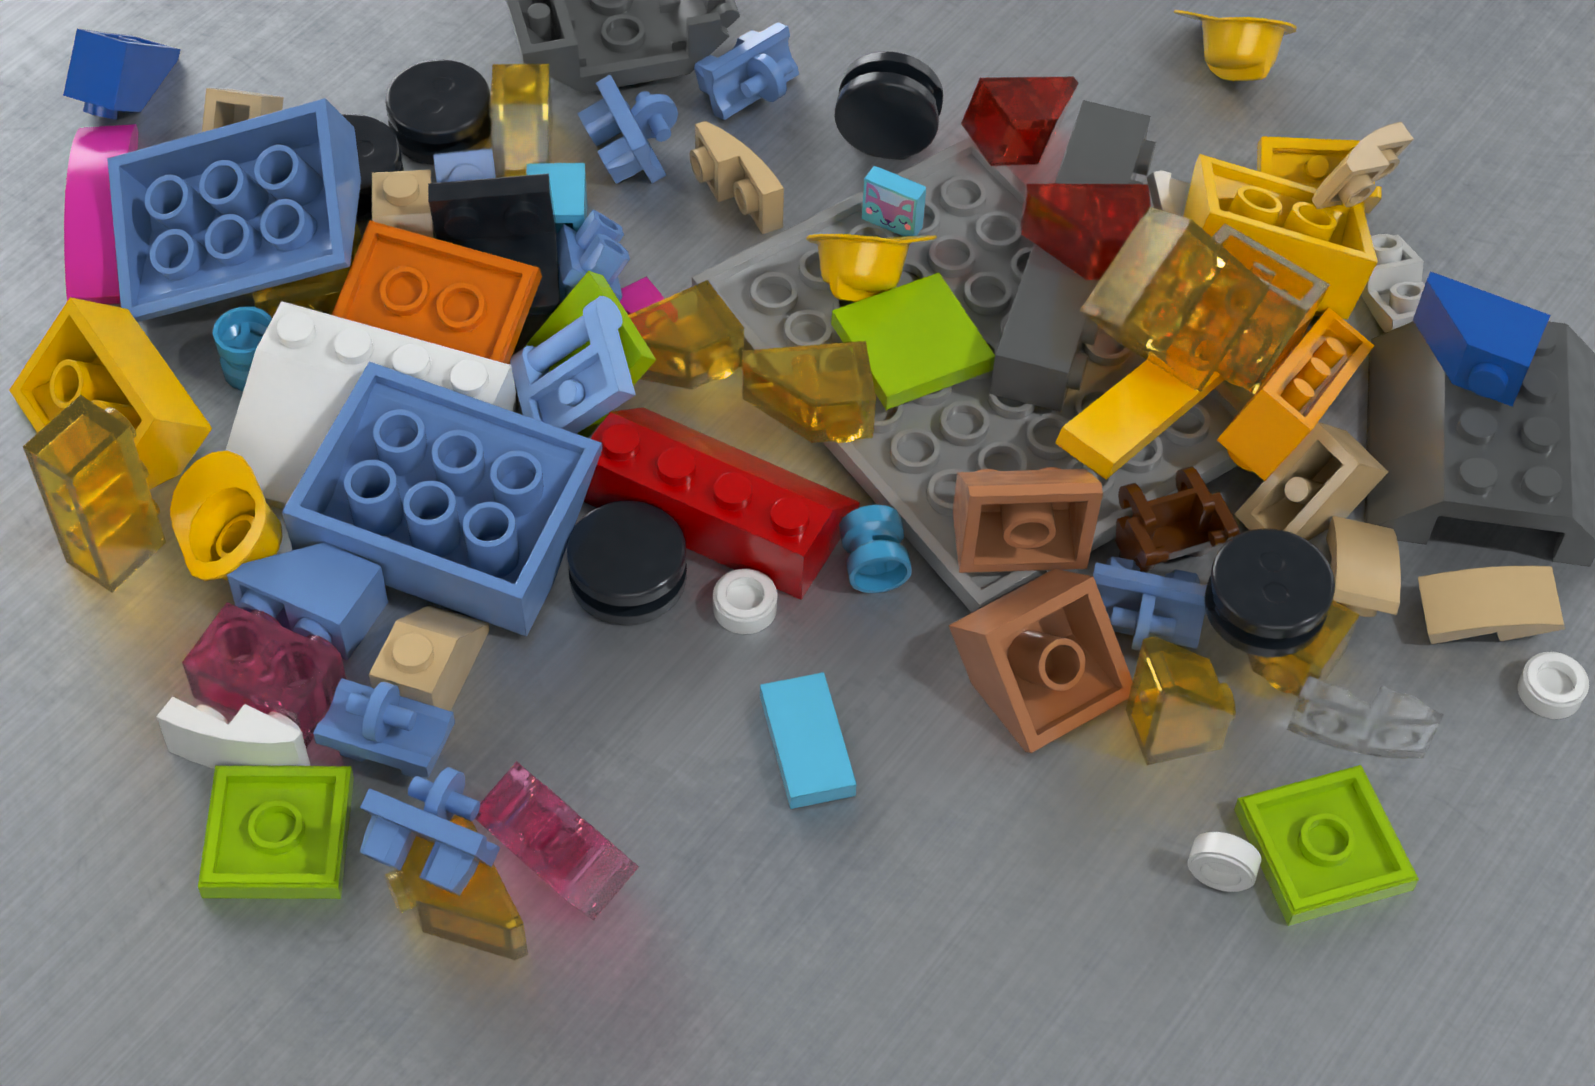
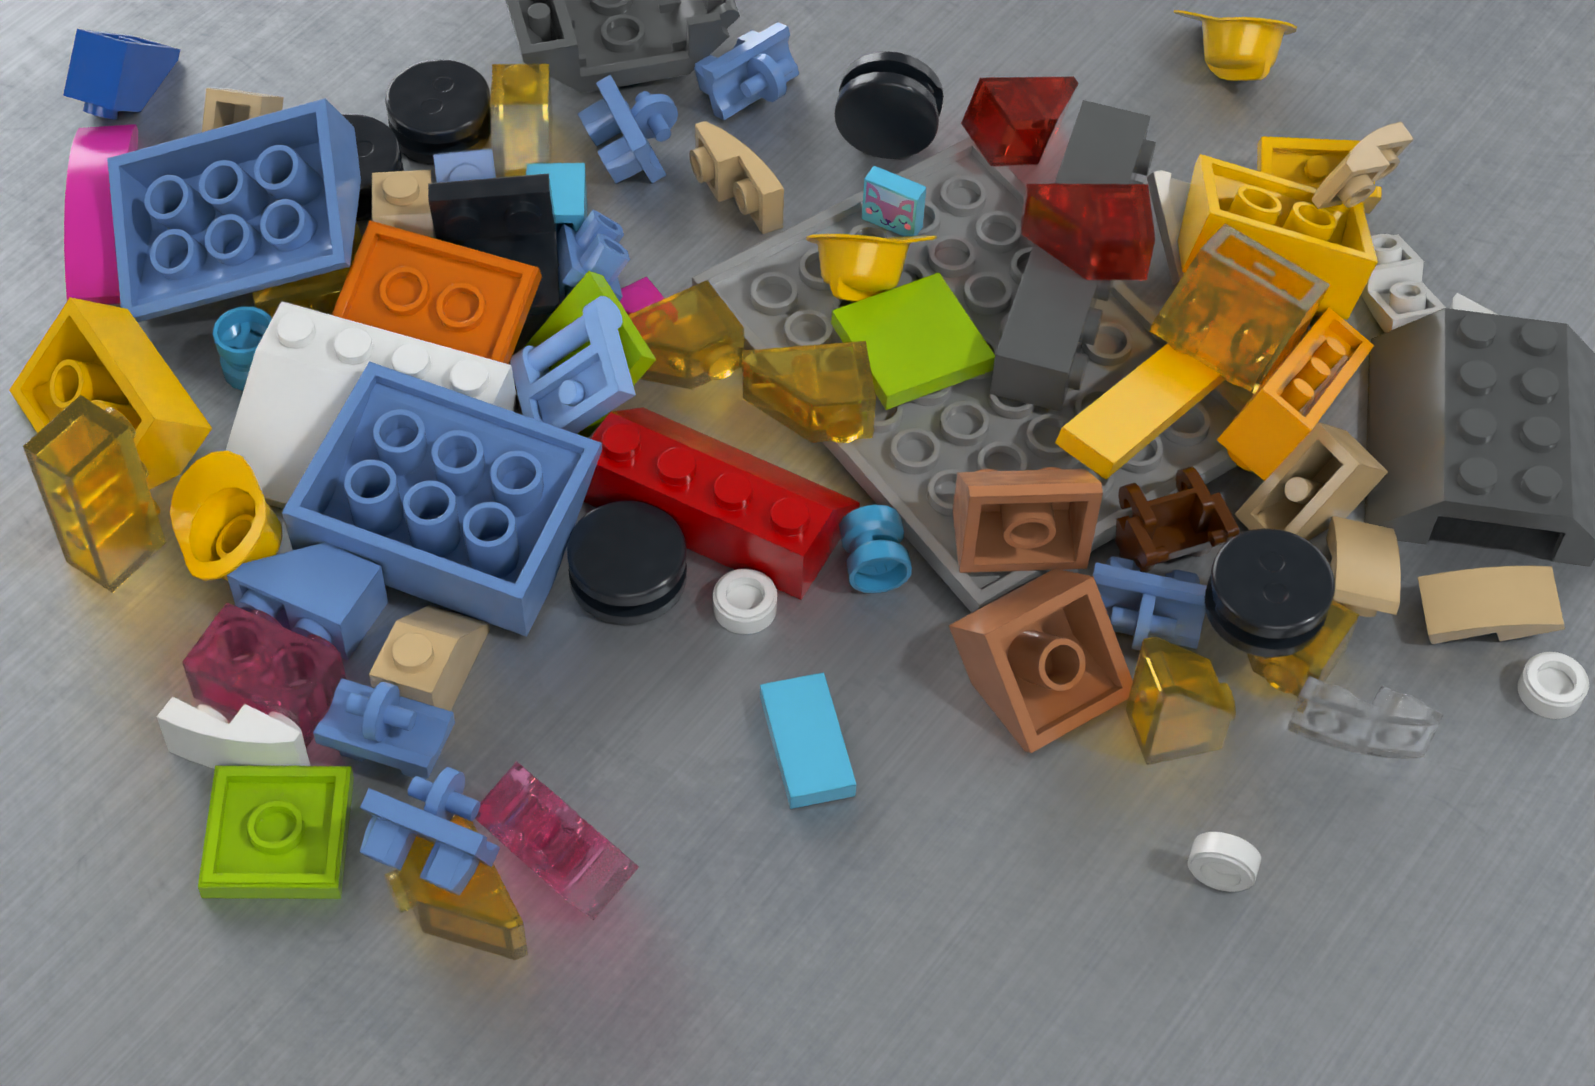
(1175, 297): clear yellow slope -> none
(1325, 845): lime tile -> none
(1479, 336): blue slope -> none

